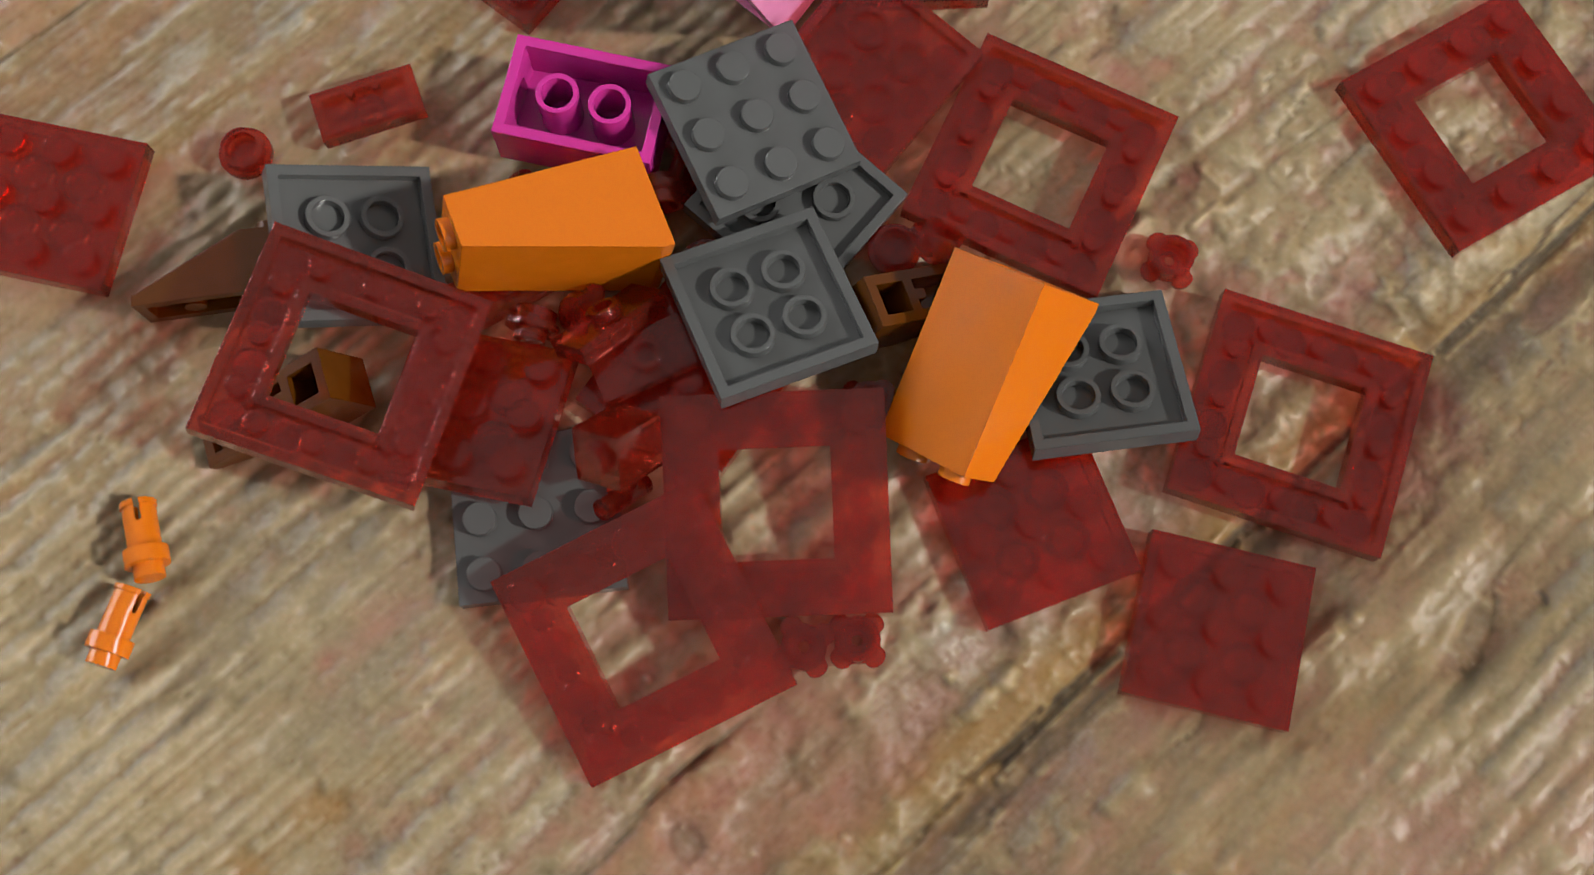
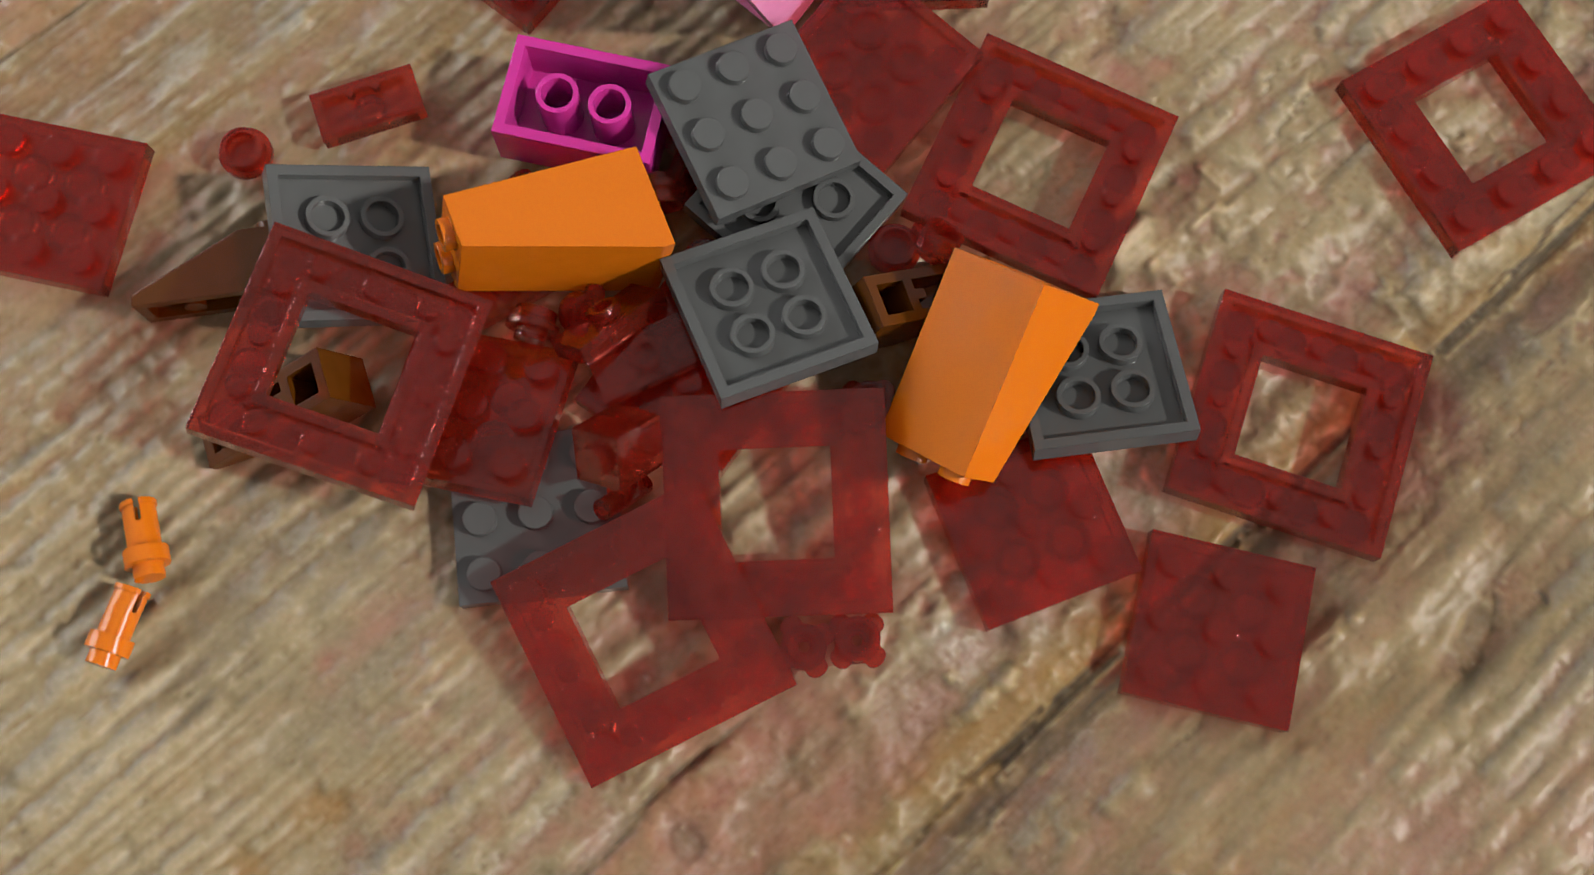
(1173, 246): clear red plate -> none

